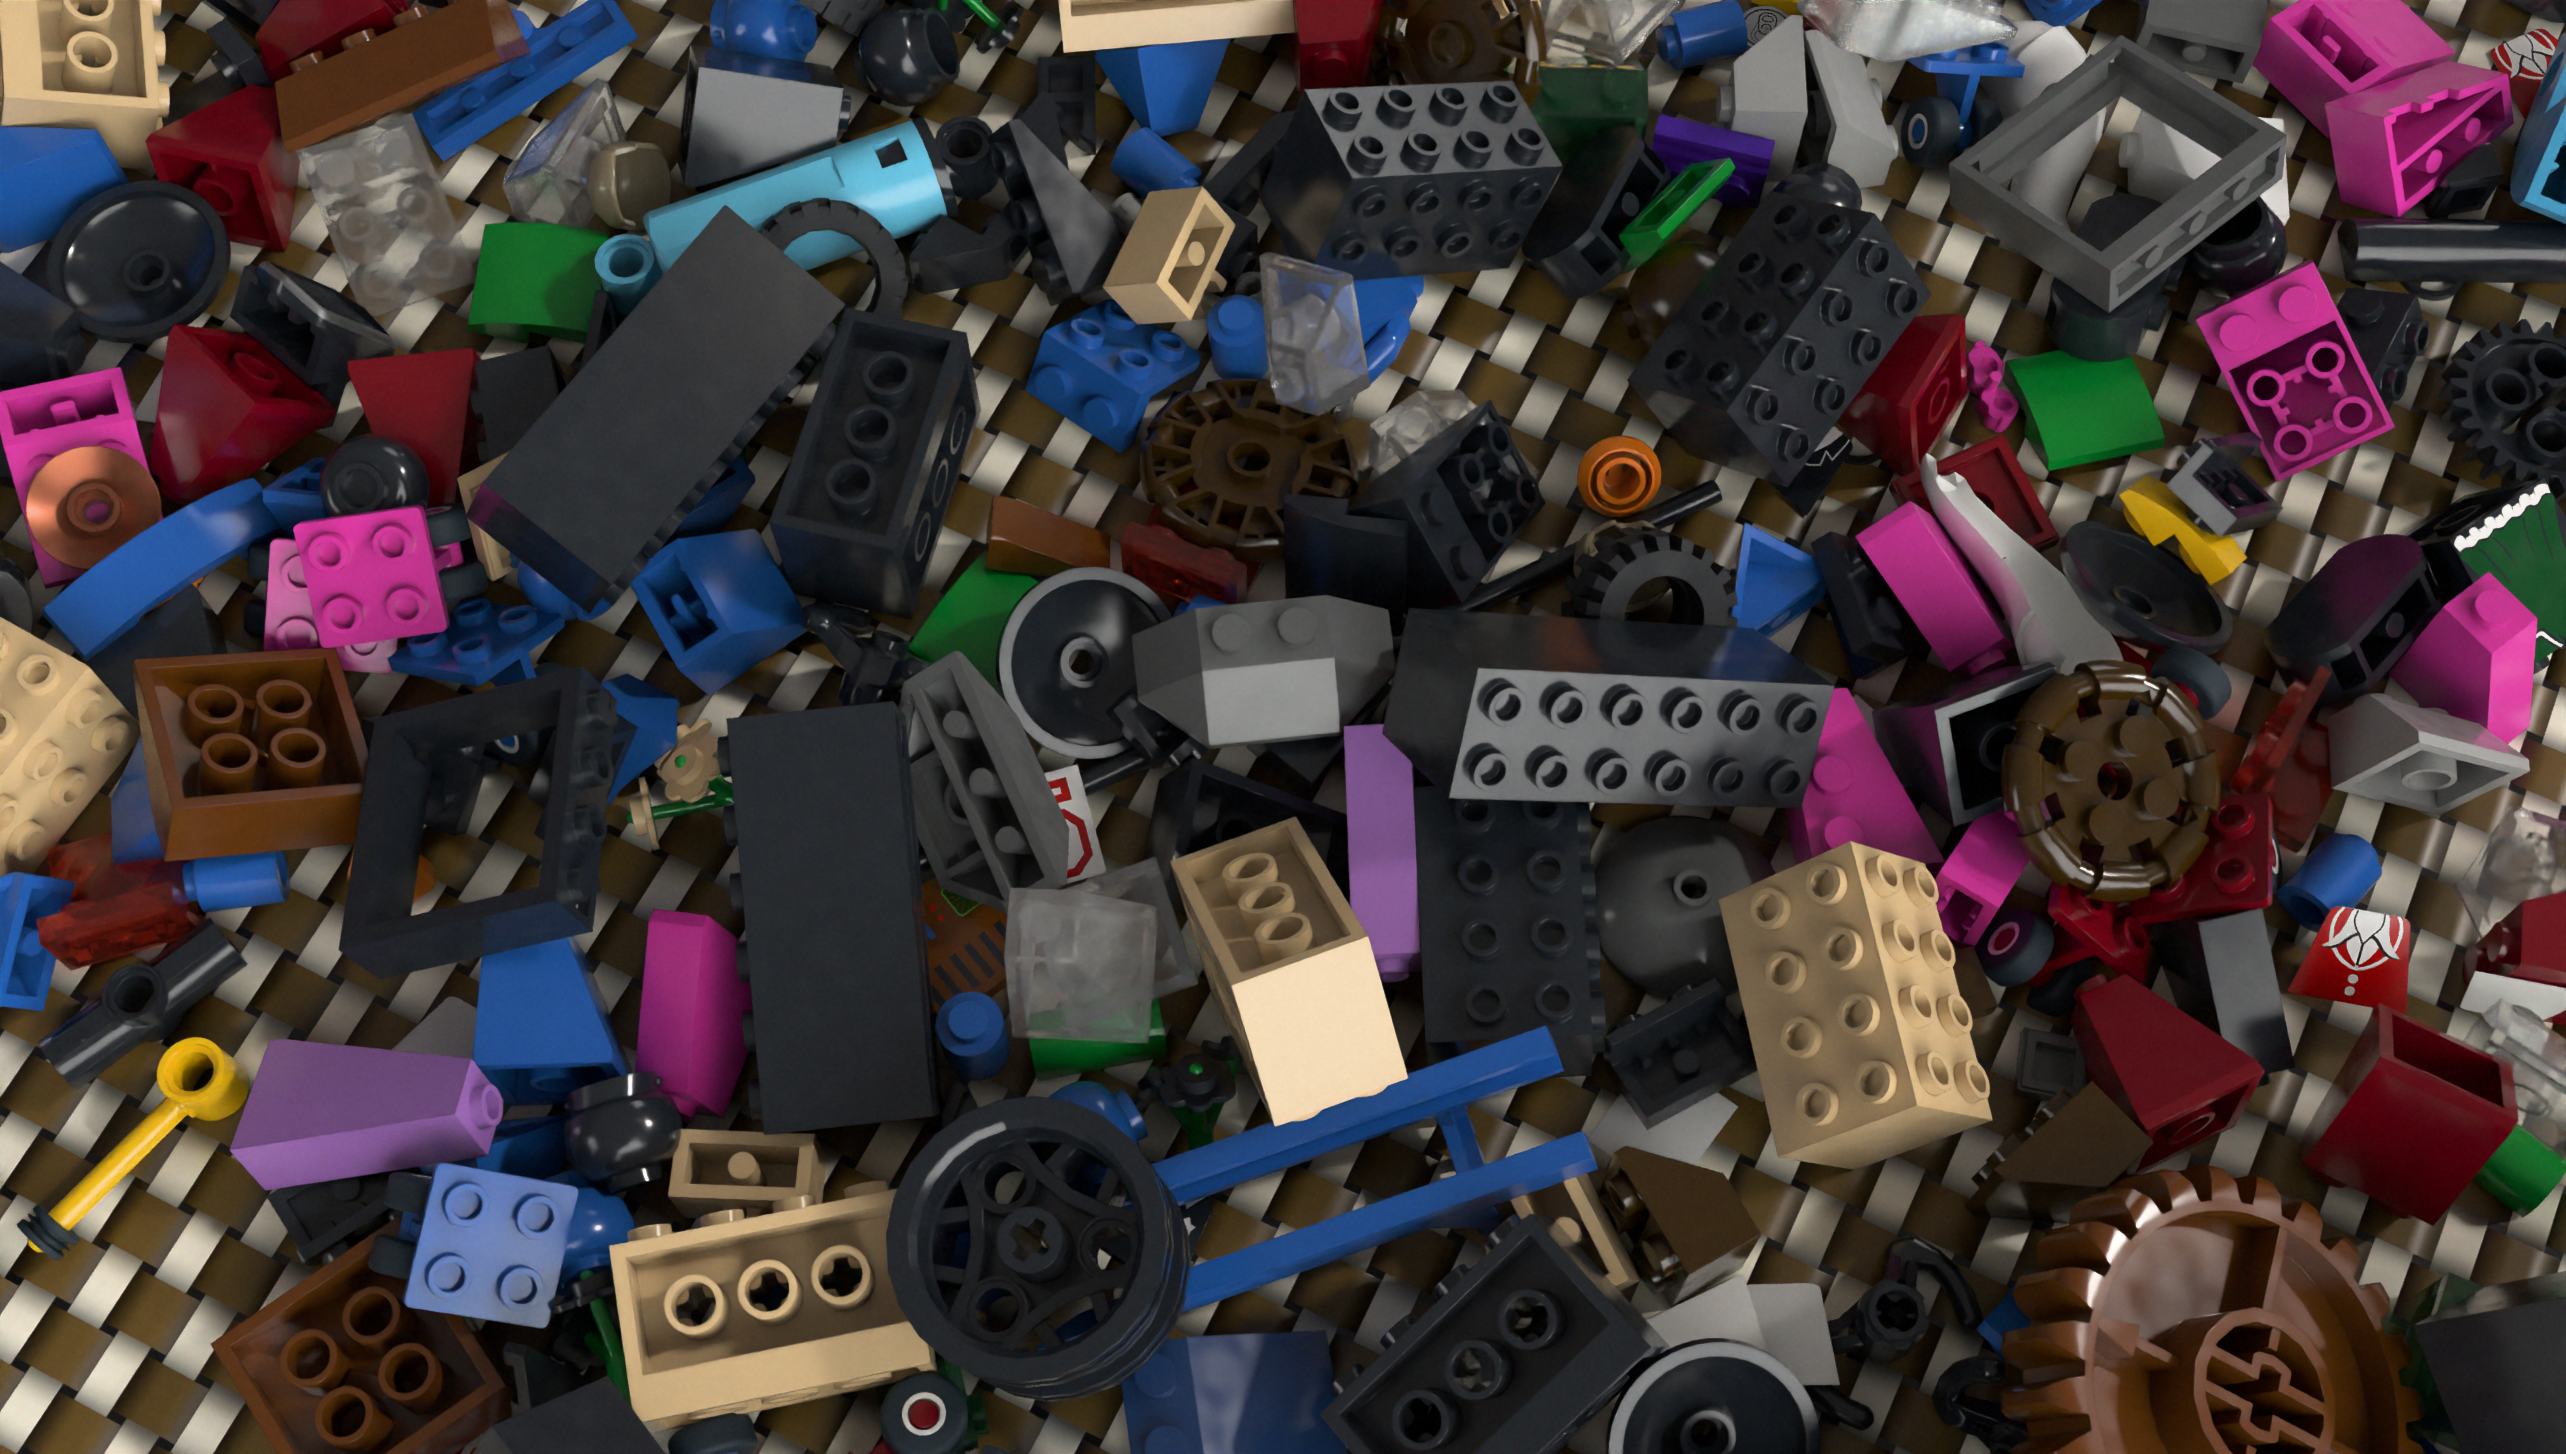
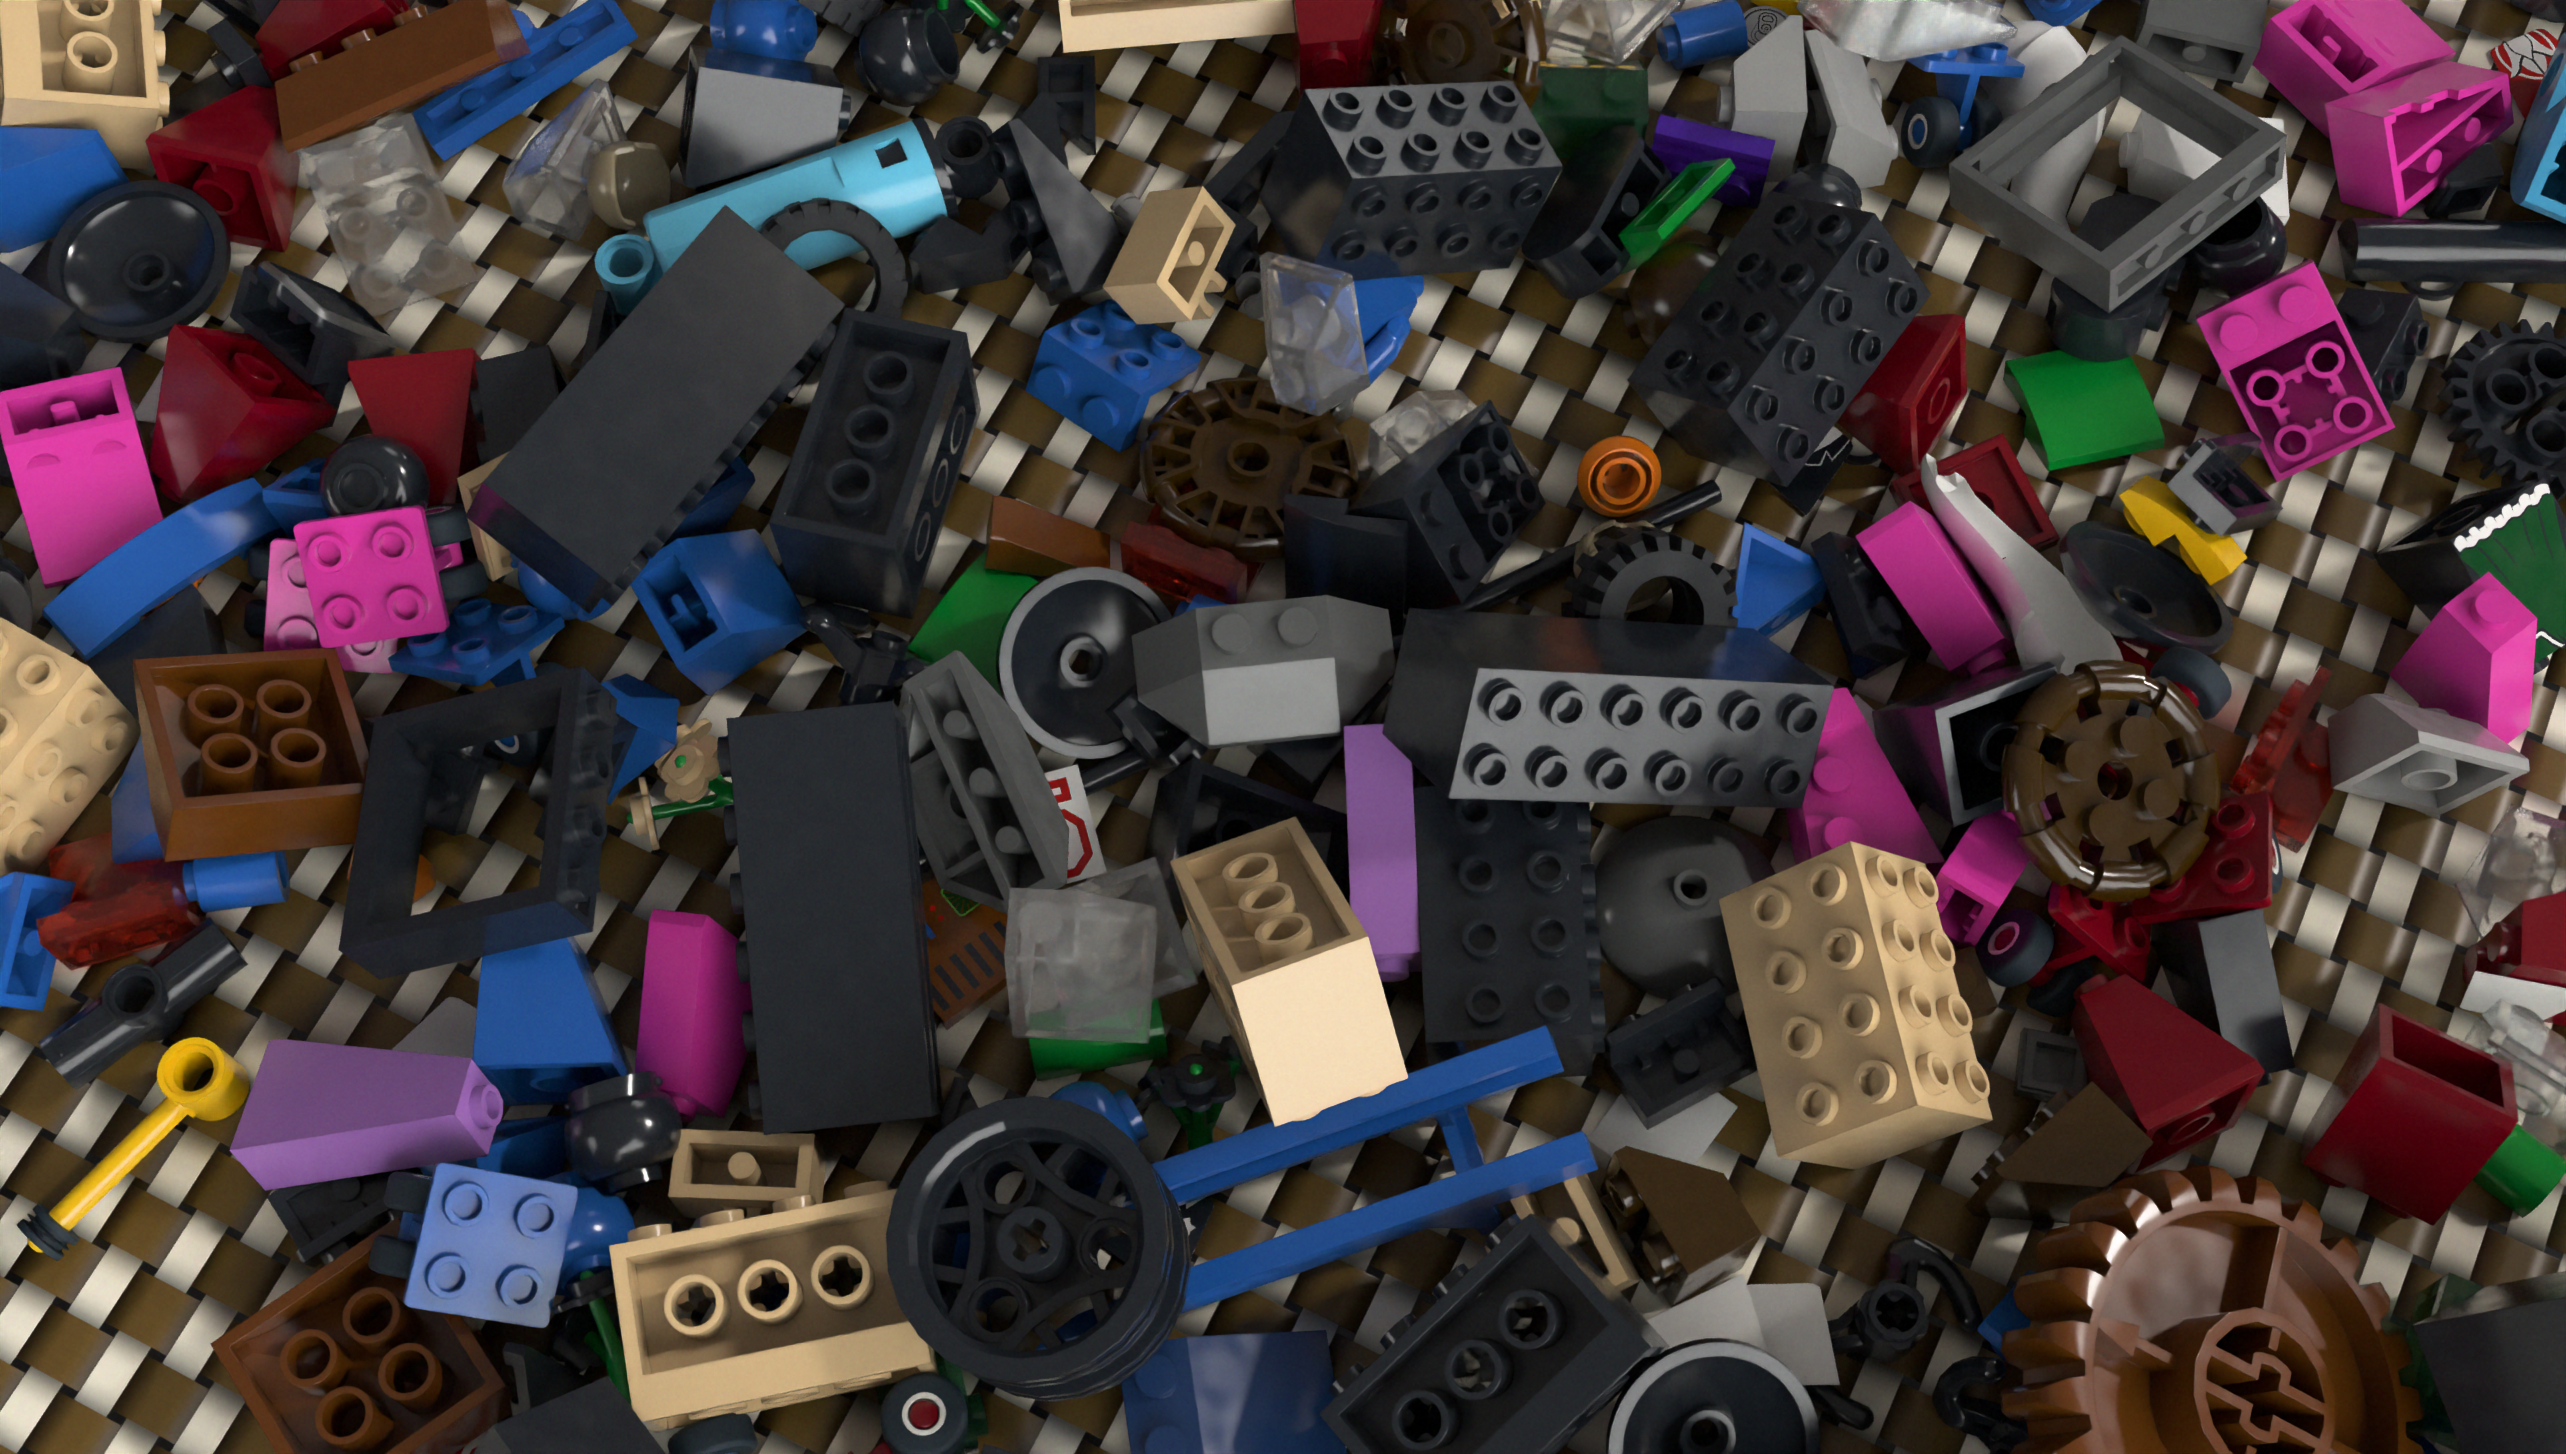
(74, 483): copper dish -> none
(535, 281): green slope -> none
(973, 1036): blue brick -> none
(1151, 164): blue brick -> none
(1165, 82): blue slope -> none
(1238, 338): blue brick -> none
(1984, 375): dark pink piece -> none
(2331, 876): blue brick -> none
(2355, 616): black brick -> none
(2357, 960): red sticker -> none

